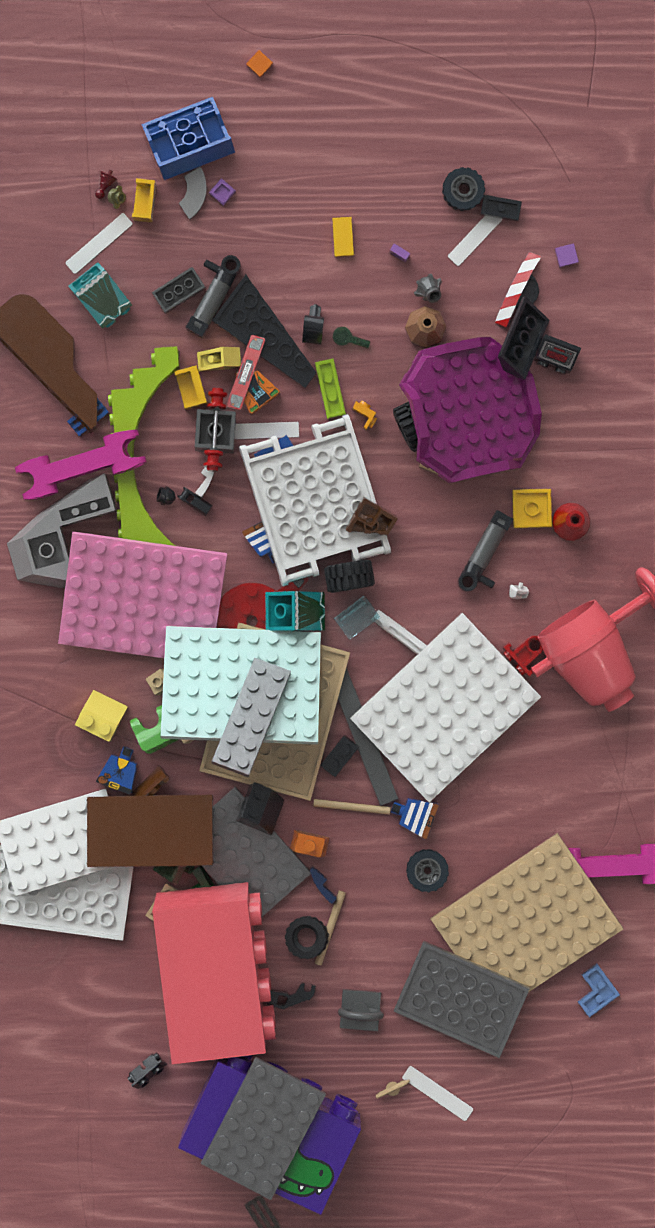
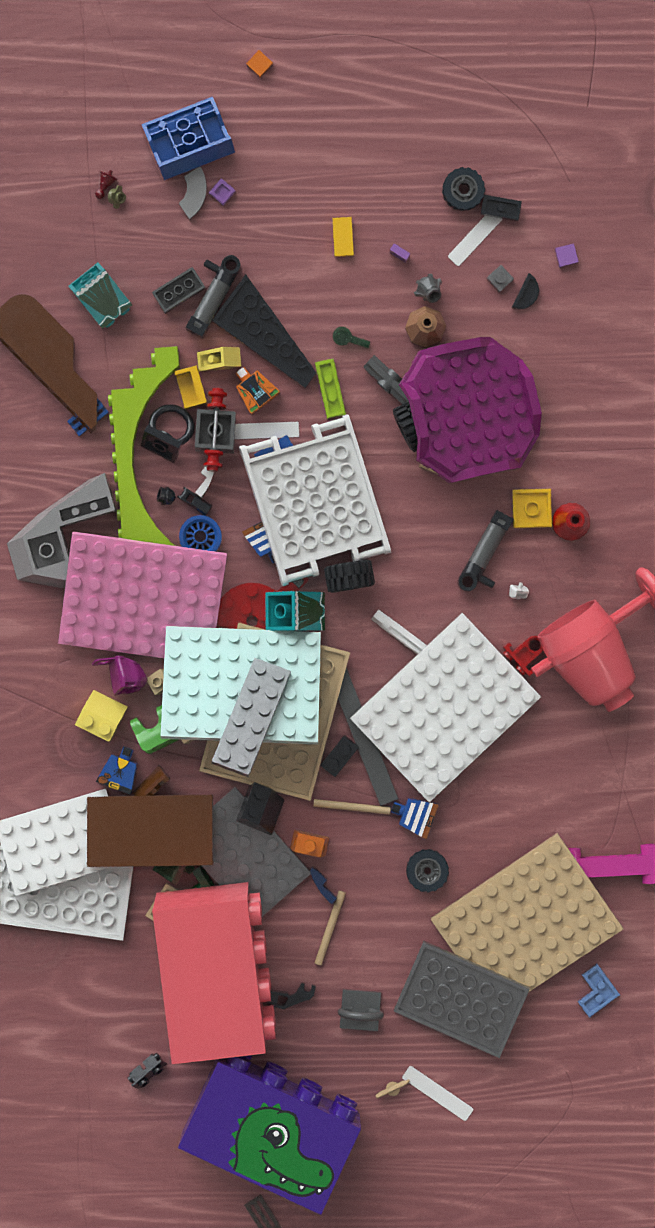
(49, 474): dark pink piece -> none
(99, 243): white sticker -> none
(125, 674): none -> magenta piece
(144, 200): yellow panel -> none
(161, 441): none -> black tile
(205, 520): none -> blue wheel
(245, 372): sticker -> none
(263, 1128): flat silver plate -> none
(292, 937): black tyre -> none
(313, 326): black beam -> none
(356, 617): clear light blue panel -> none
(364, 409): light orange bracket -> none
(371, 519): reddish brown slope -> none
(386, 378): none -> dark grey piece
(500, 278): none -> flat silver plate
(516, 289): sticker -> none
(523, 339): black slope -> none
(556, 354): slope -> none

